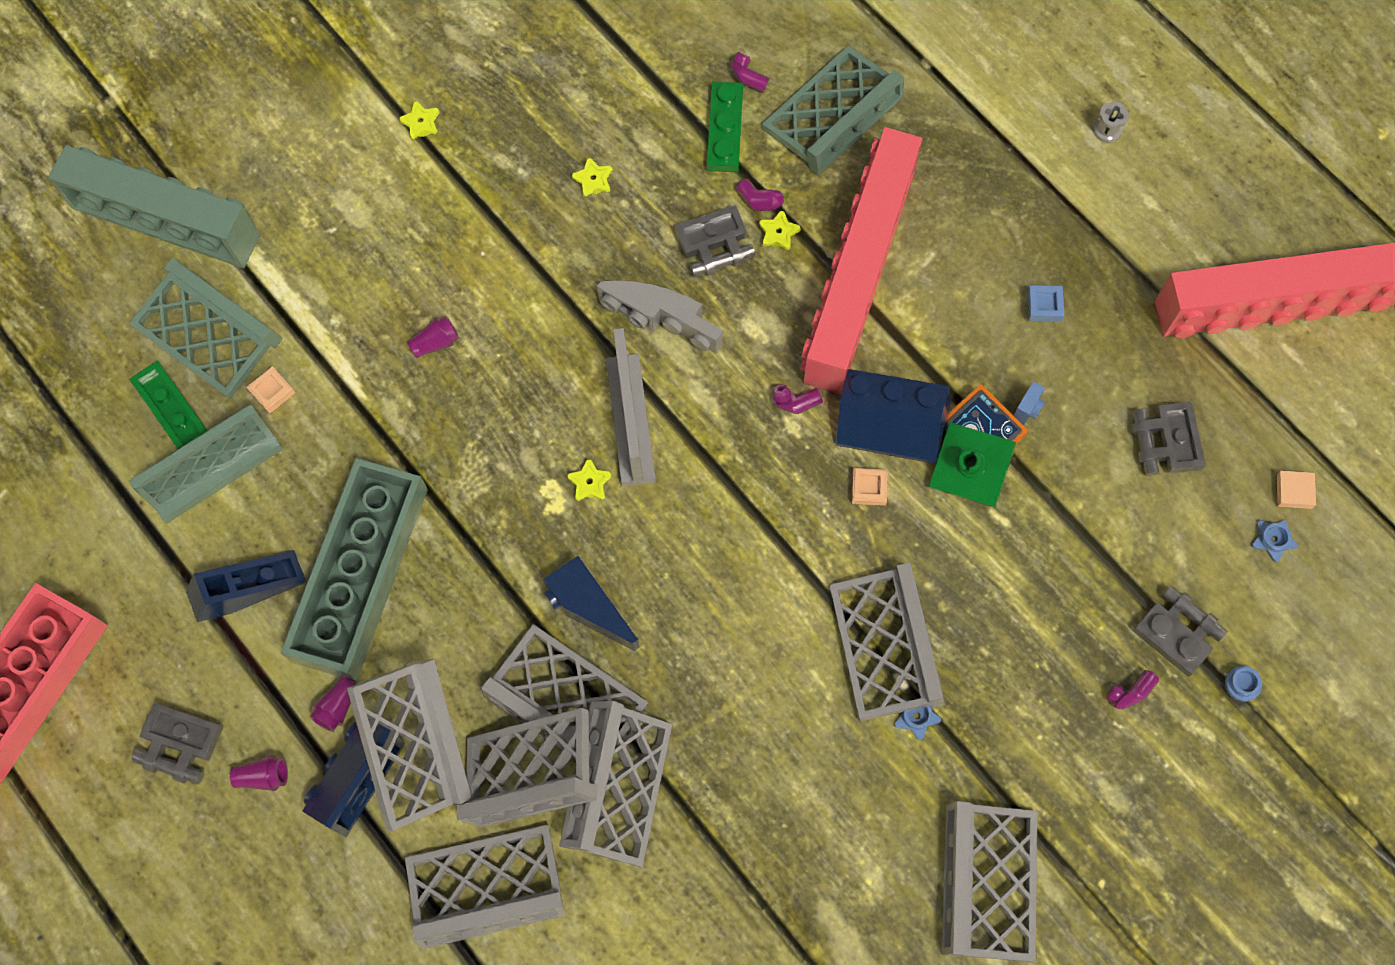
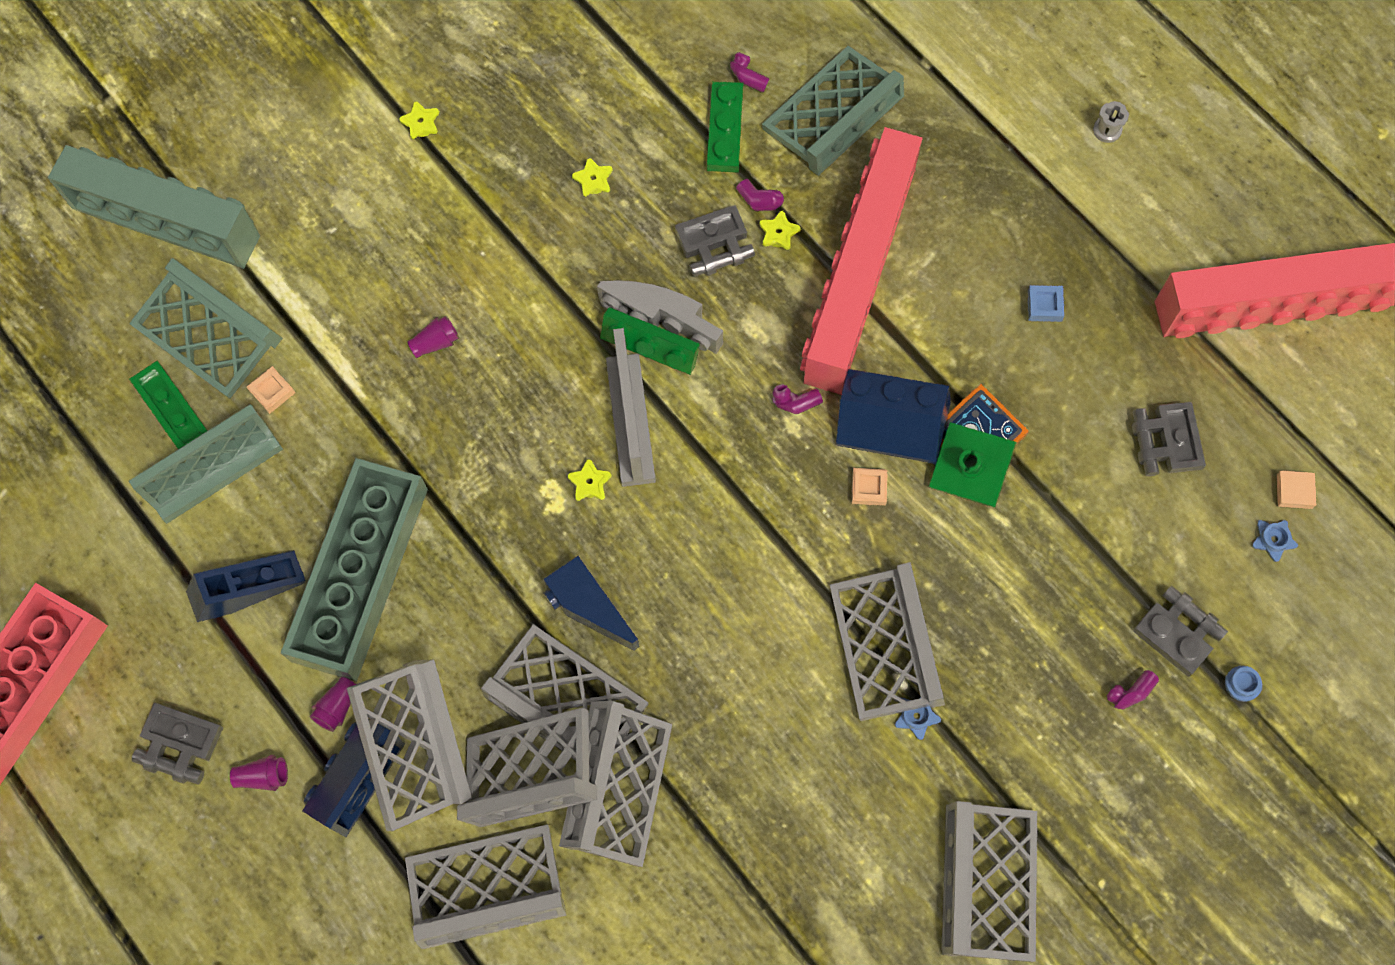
(651, 341): none -> green plate
(1030, 404): medium blue plate -> none

